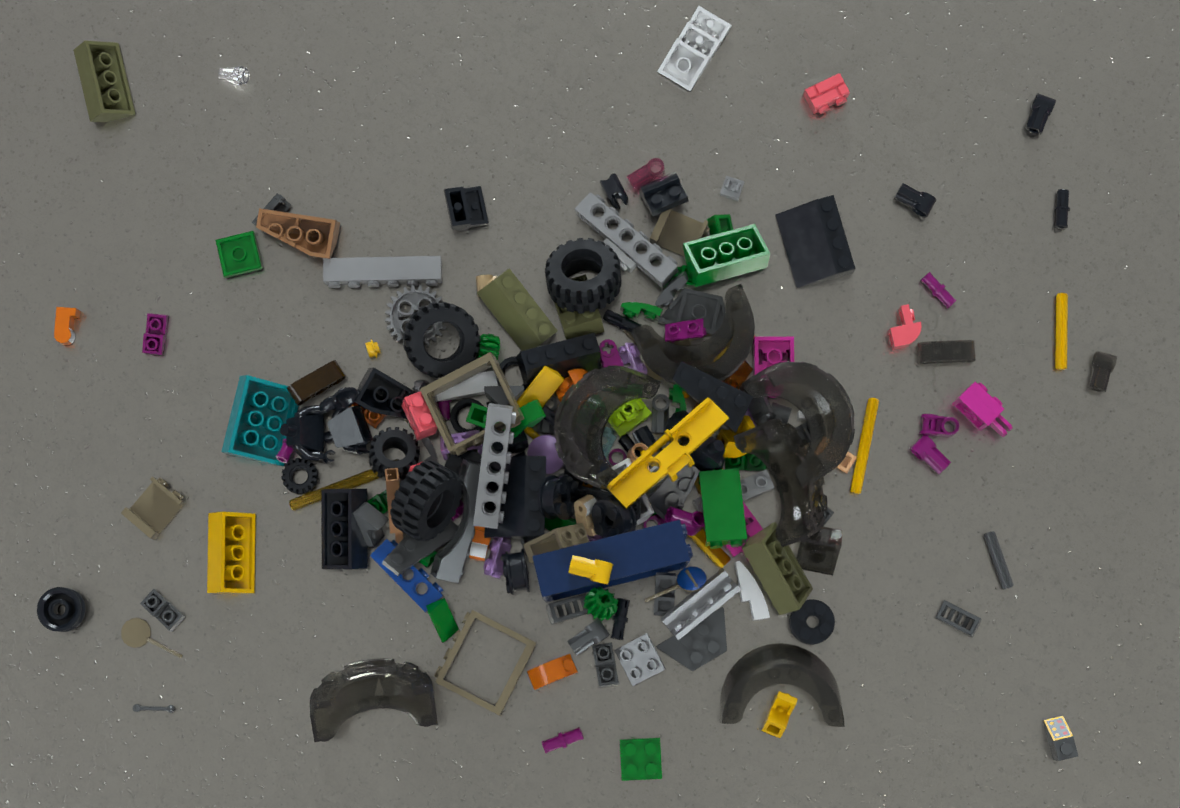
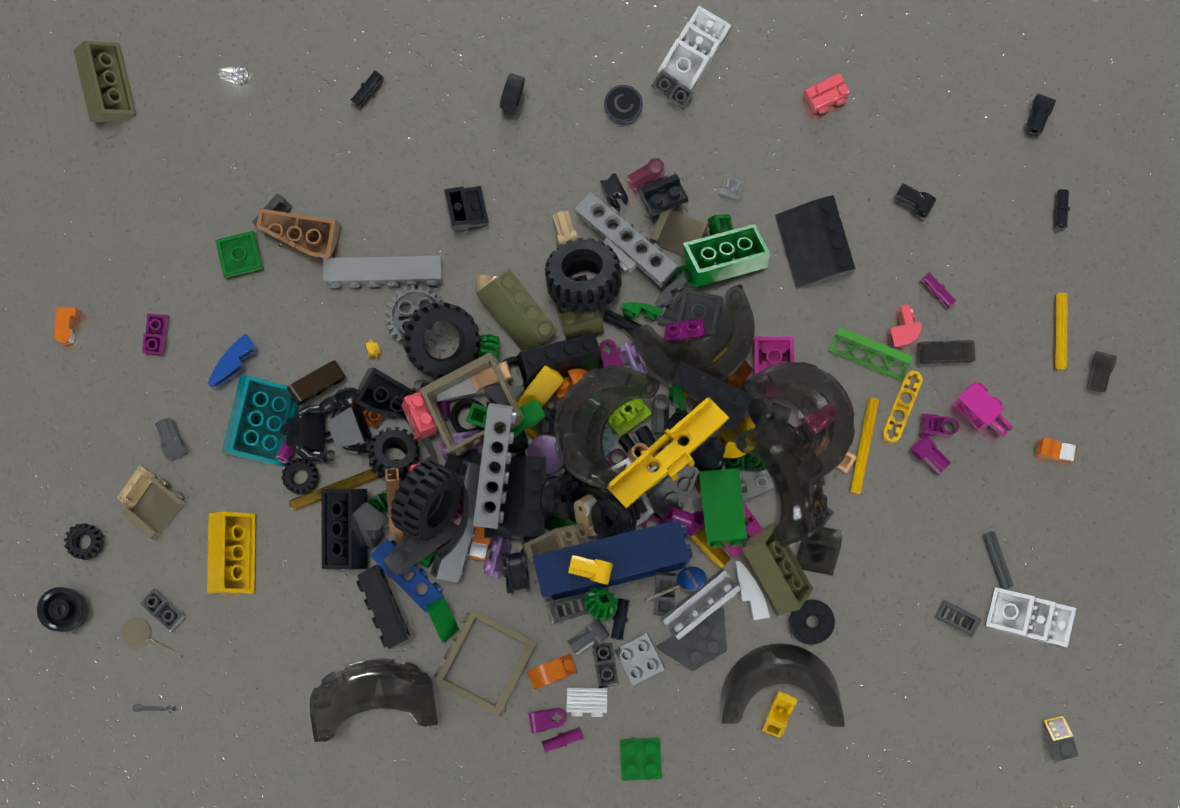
(75, 532): none -> black tyre
(136, 486): none -> tan hinge
(171, 443): none -> dark grey piece
(231, 361): none -> blue slope
(367, 88): none -> black pin
(384, 607): none -> black slope
(489, 378): none -> light nougat tile
(512, 92): none -> black tyre
(542, 719): none -> magenta piece
(564, 227): none -> tan piece
(587, 701): none -> white brick
(623, 104): none -> black tile
(672, 88): none -> dark grey slope
(818, 420): none -> clear pink piece
(873, 347): none -> bright green fence
(901, 406): none -> yellow beam
(1031, 617): none -> white slope
(1056, 450): none -> orange leg

